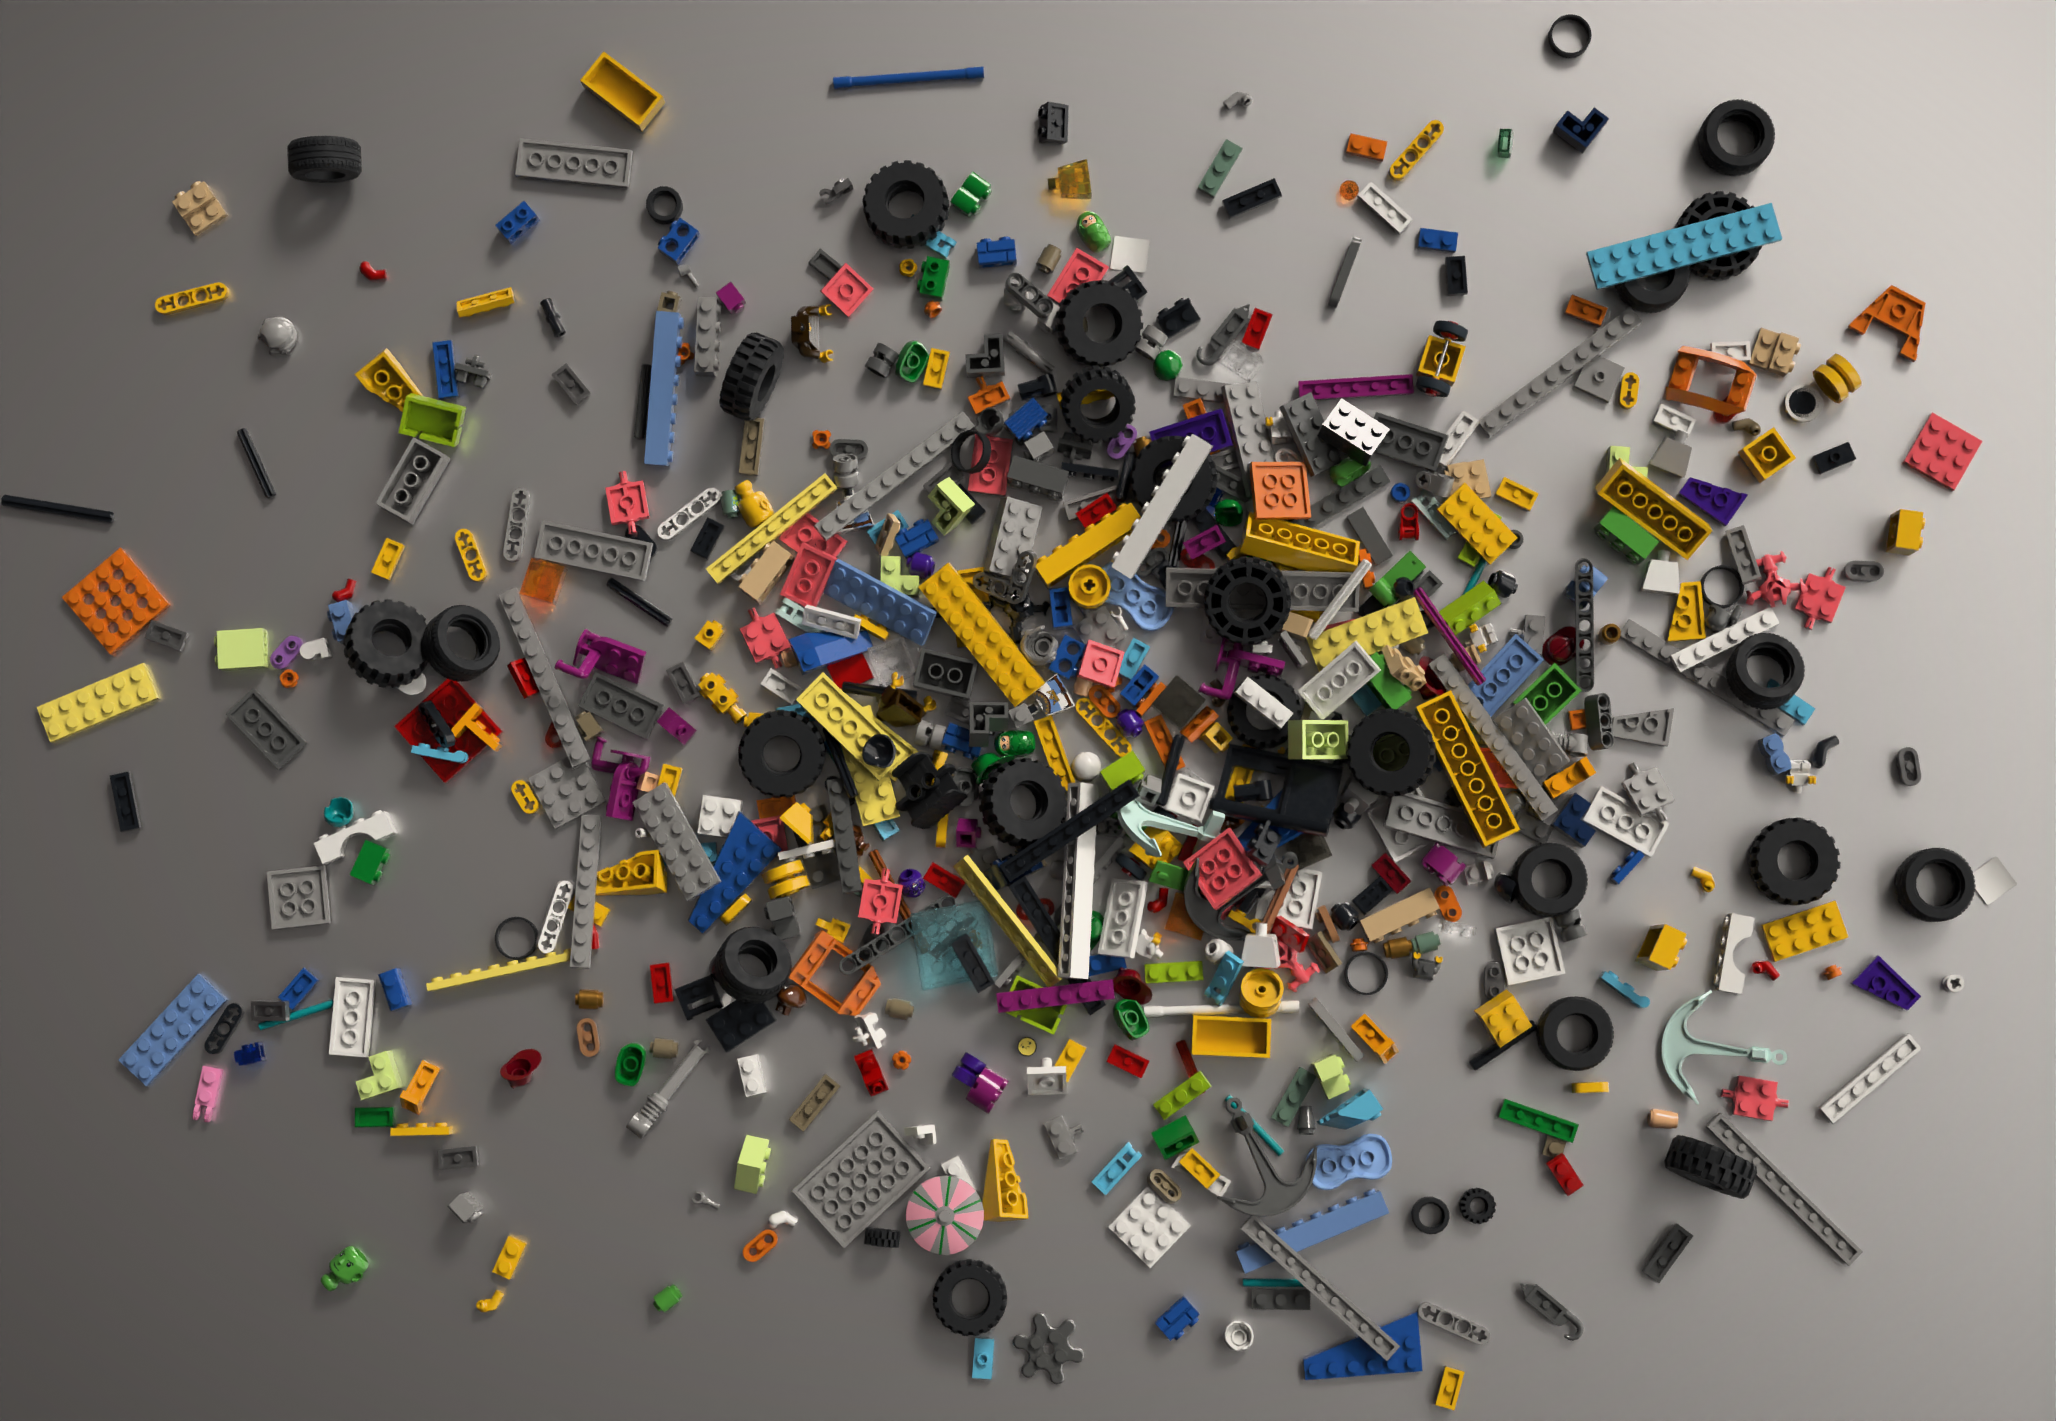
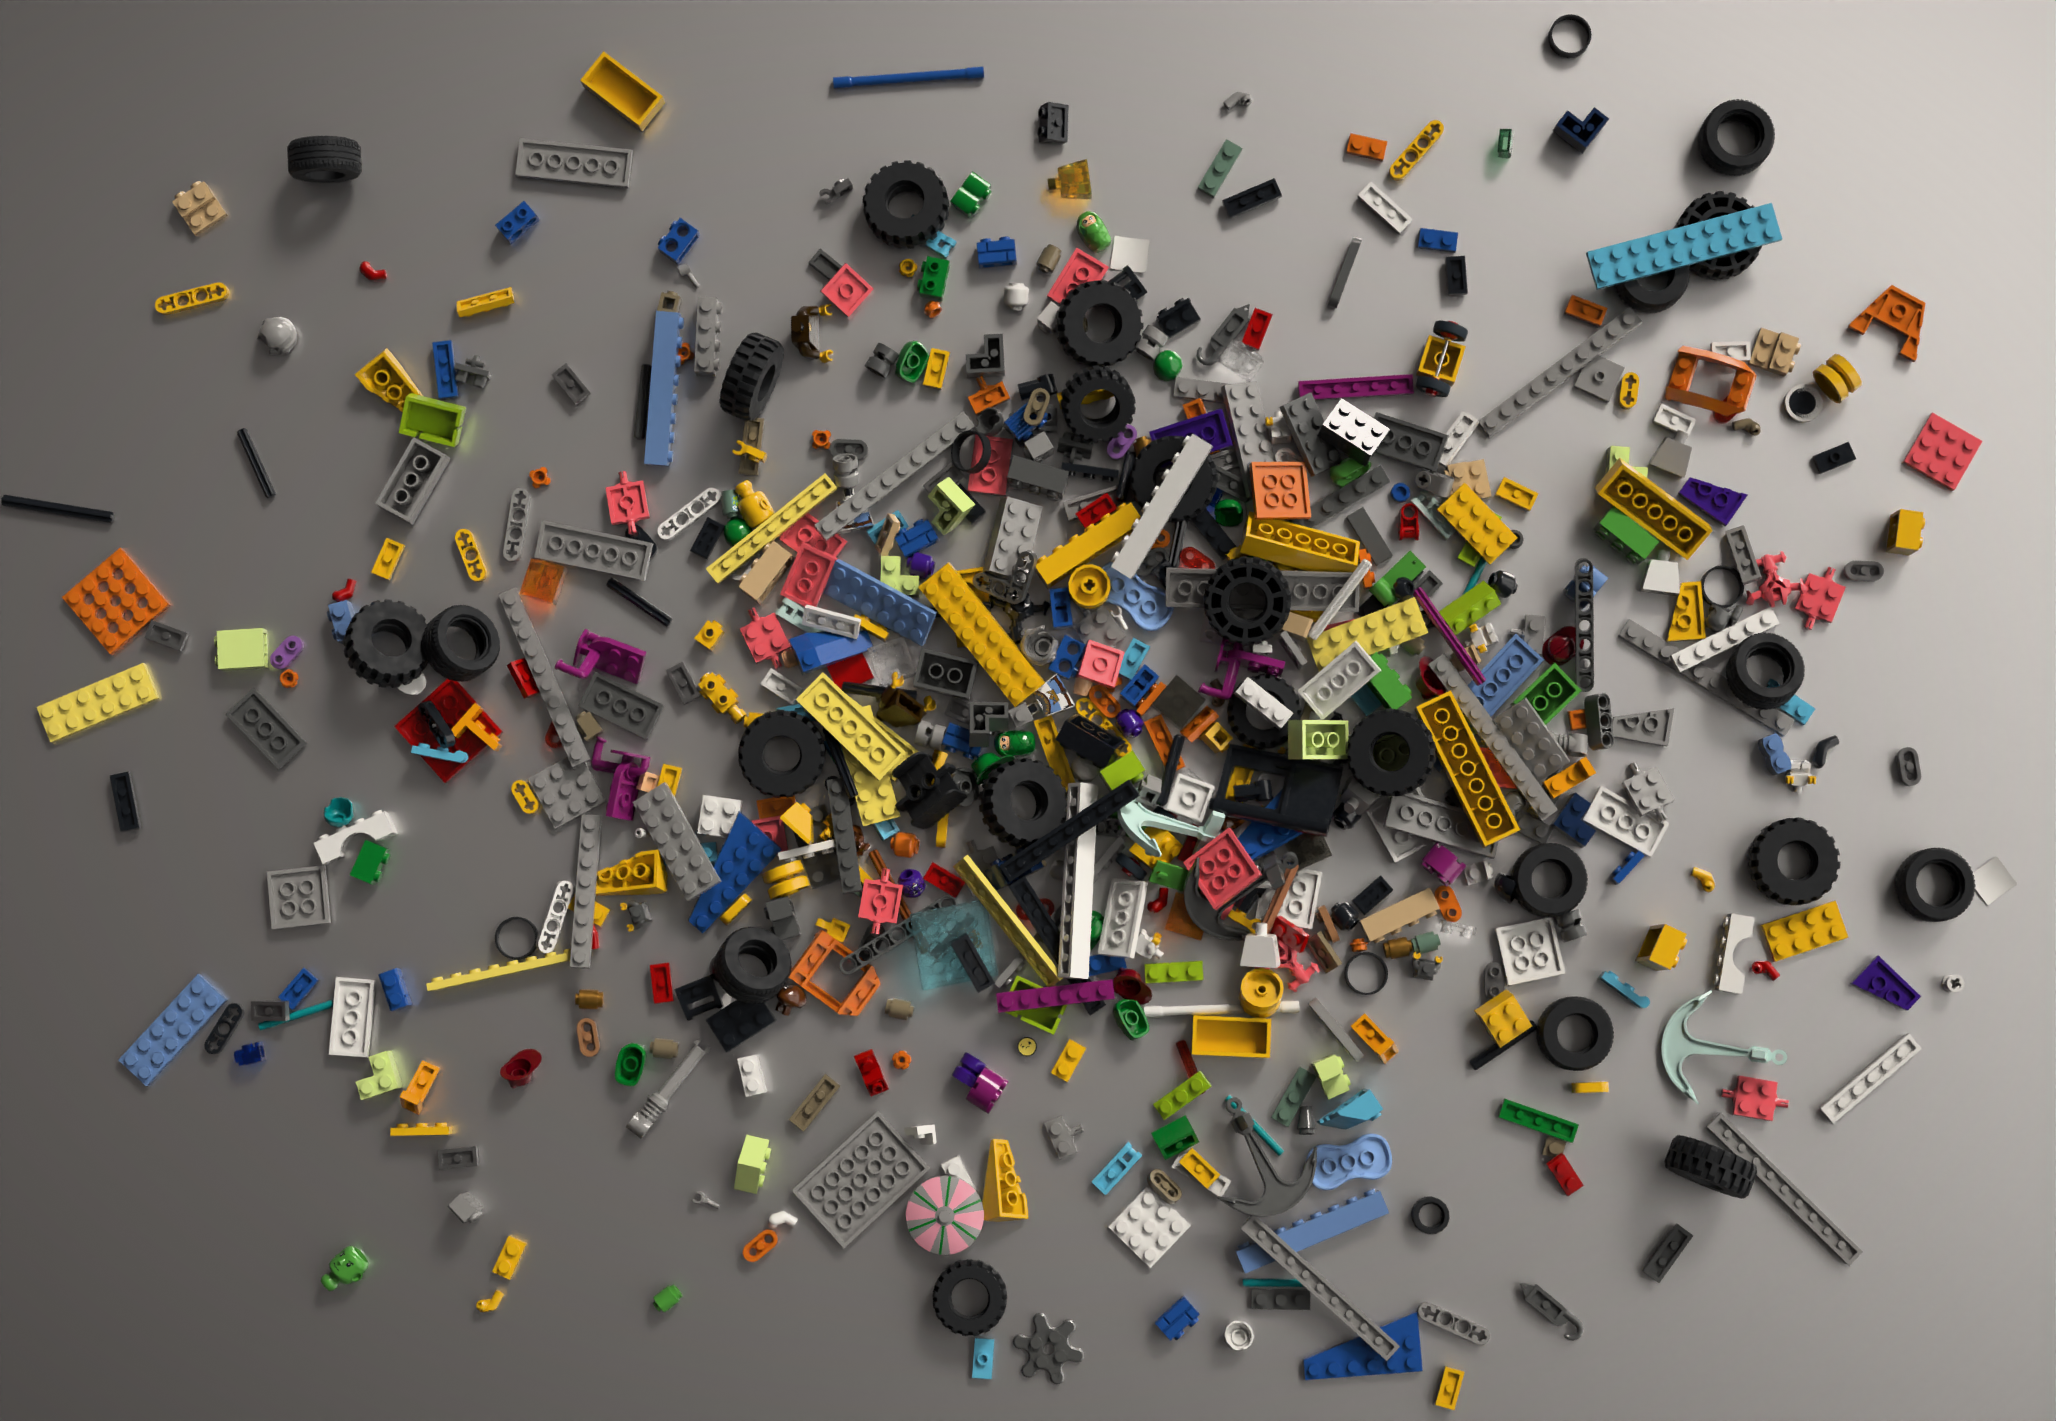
(207, 1092): bright pink hinge -> none
(316, 648): white leg -> none
(375, 1117): green tile -> none
(539, 472): none -> orange plate
(552, 317): black pin -> none
(639, 913): none -> dark grey piece
(664, 190): black tyre -> none
(676, 726): magenta brick -> none
(731, 298): magenta brick -> none
(735, 531): none -> green hair
(754, 454): none -> yellow plate
(866, 1032): white hips -> none
(879, 751): black helmet -> none
(882, 1237): black tyre -> none
(905, 844): none -> orange head
(967, 833): magenta brick -> none
(1022, 348): light grey pin -> none
(1026, 286): dark grey beam -> none
(1036, 407): none -> dark tan plate
(1046, 1079): white tile -> none
(1090, 741): none -> black brick
(1127, 1061): red plate -> none
(1204, 542): magenta plate -> none
(1216, 949): white head -> none
(1224, 977): medium azure plate -> none
(1263, 844): black bracket -> none
(1349, 190): clear orange tile -> none
(1391, 873): dark red plate -> none
(1404, 668): tan plate -> none
(1489, 1208): black tyre -> none
(1615, 633): pearl gold brick -> none
(1662, 1119): light nougat piece -> none
(1766, 455): yellow brick -> none
(1832, 972): orange plate -> none

